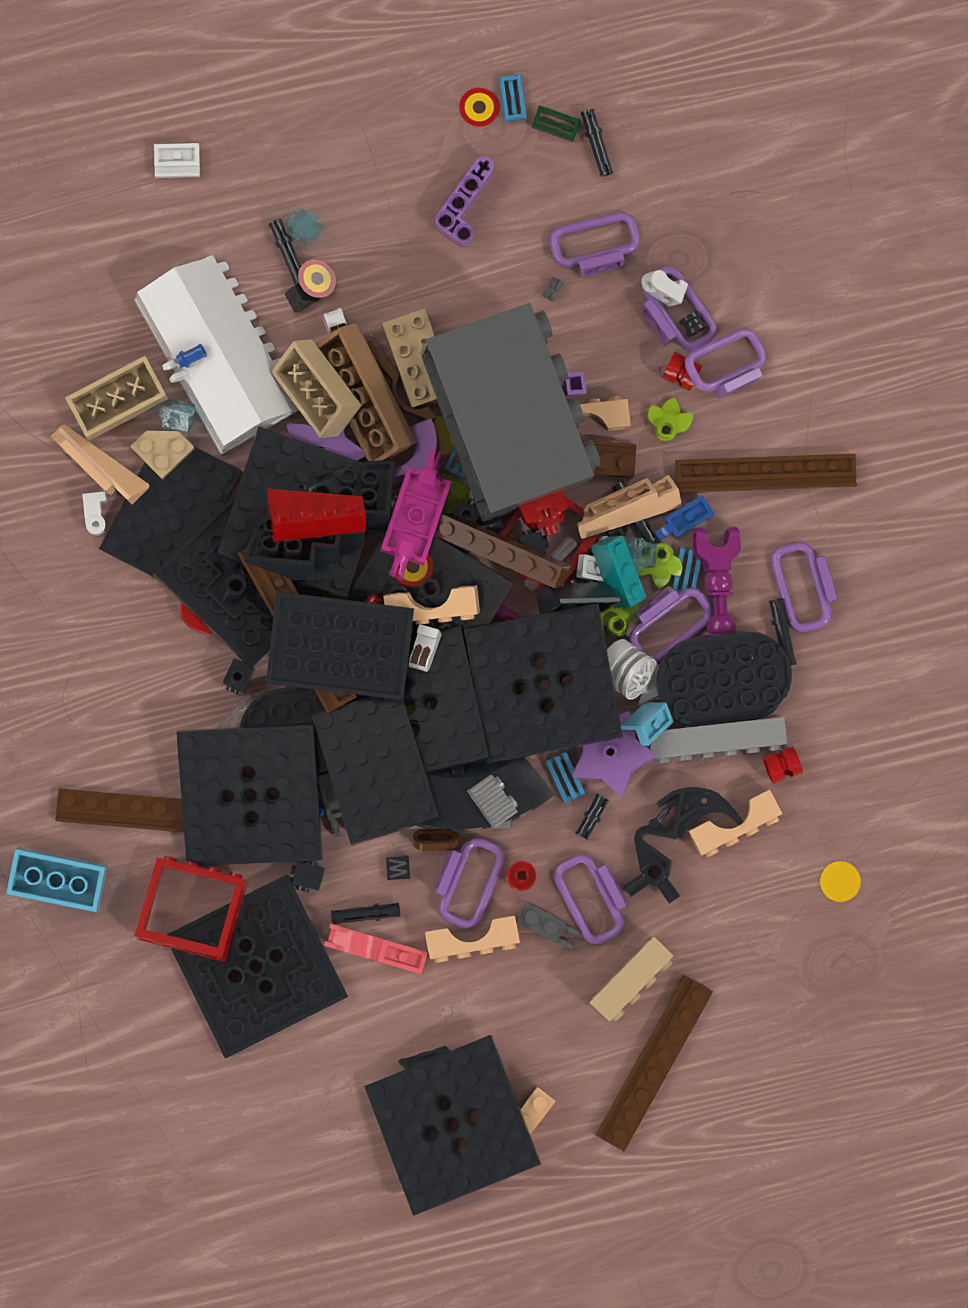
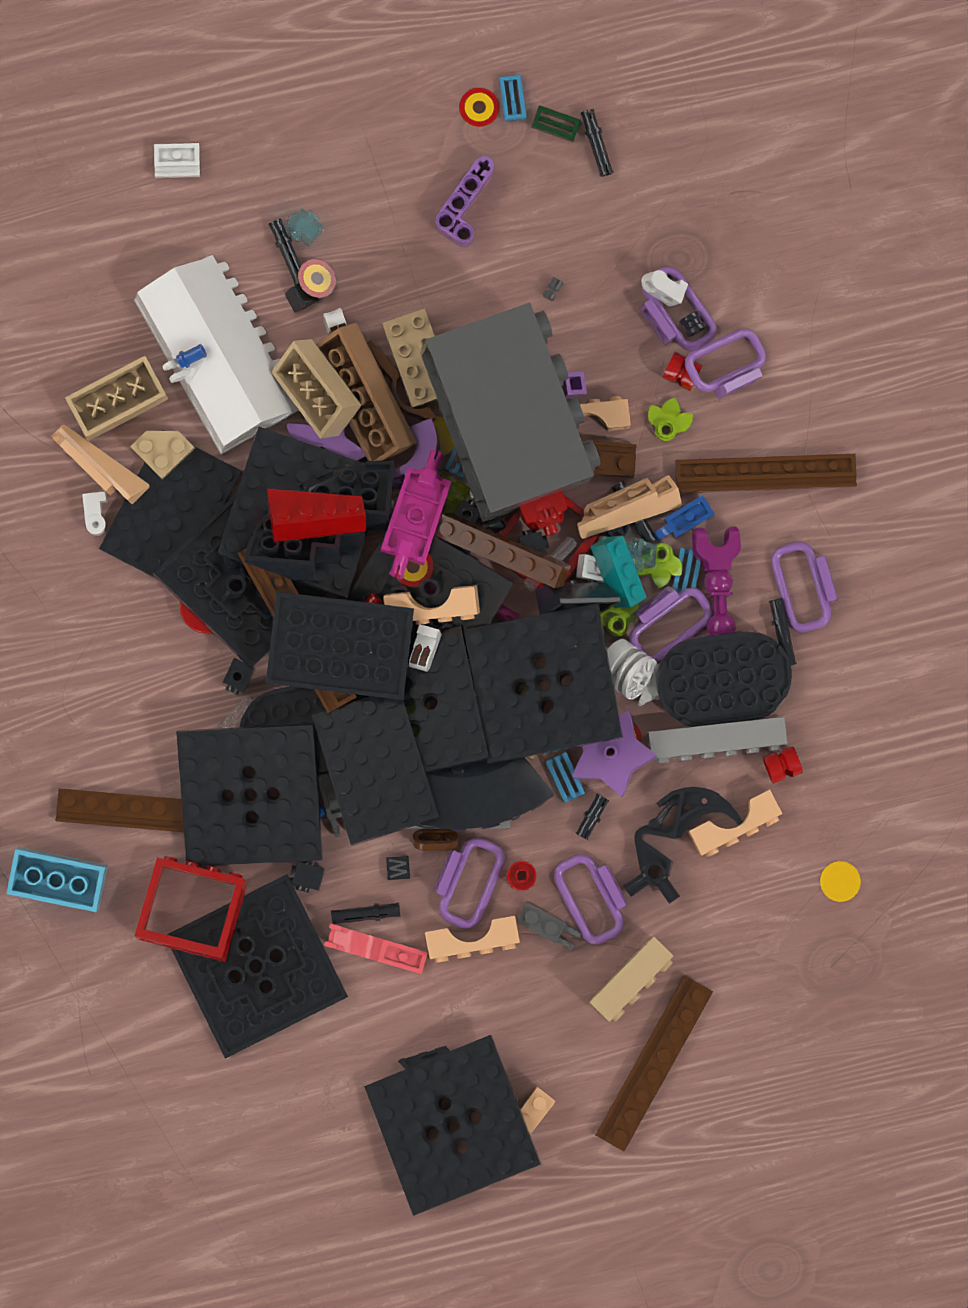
(177, 416): clear light blue brick -> none
(493, 801): light grey brick -> none
(598, 261): medium lavender bar -> none
(649, 721): medium azure panel -> none

